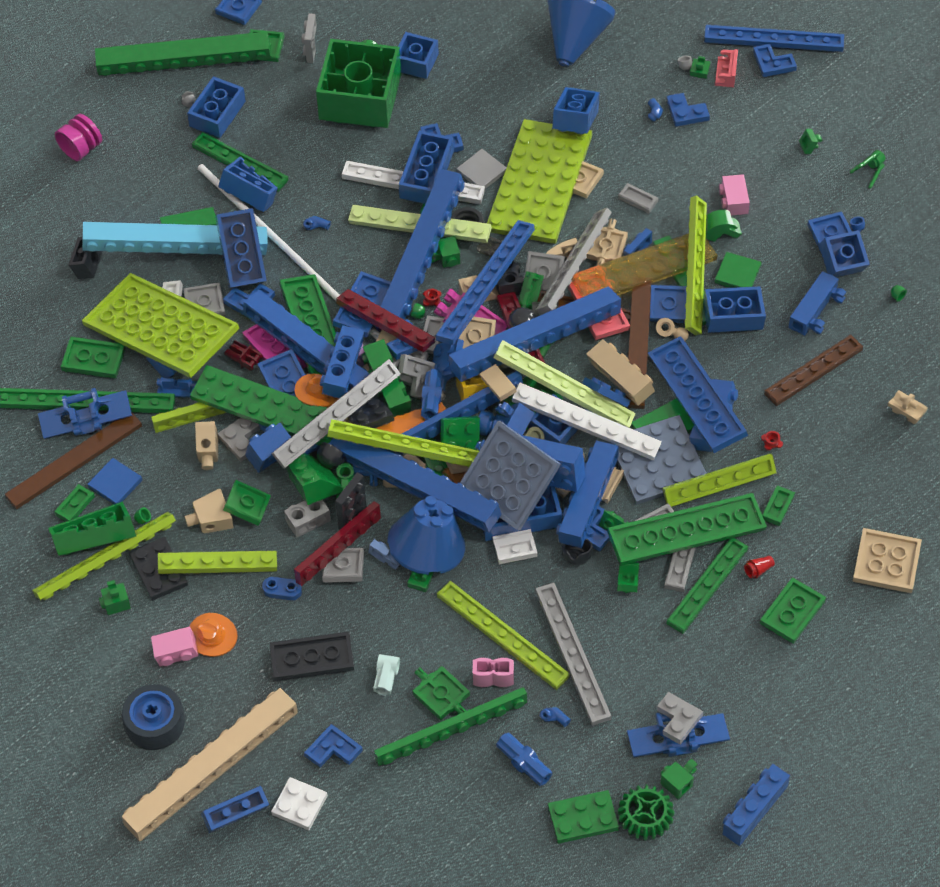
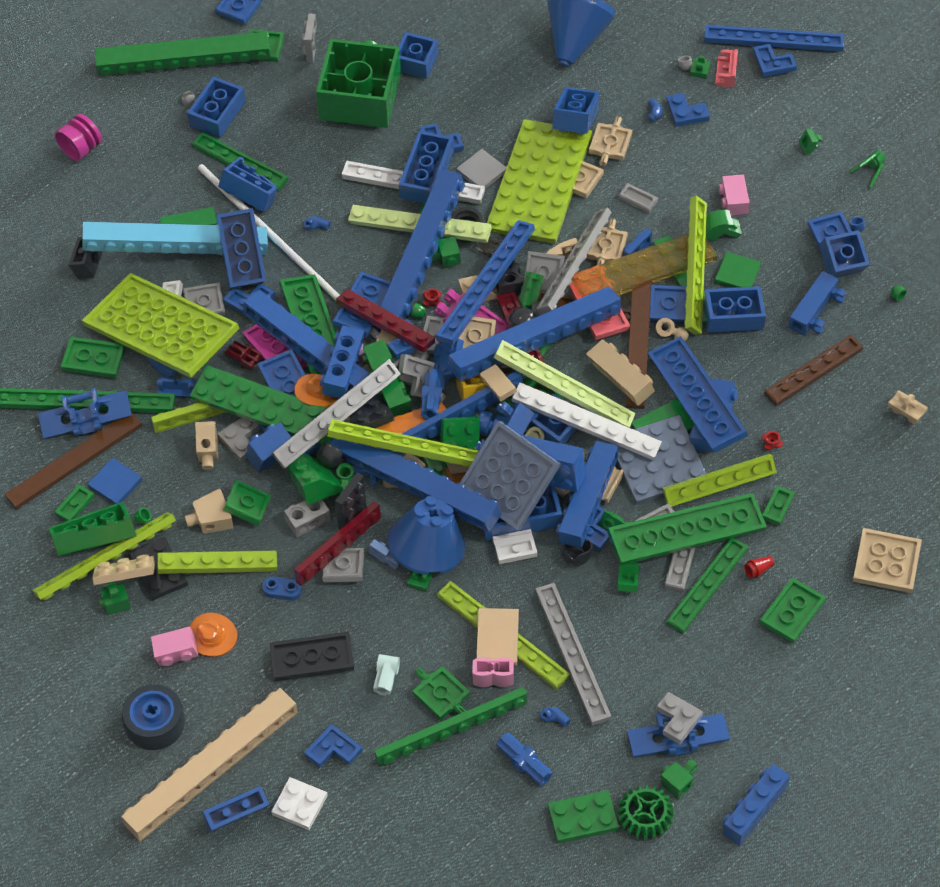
(123, 569): none -> tan plate
(497, 633): none -> tan tile
(604, 389): blue plate -> none
(610, 141): none -> tan plate

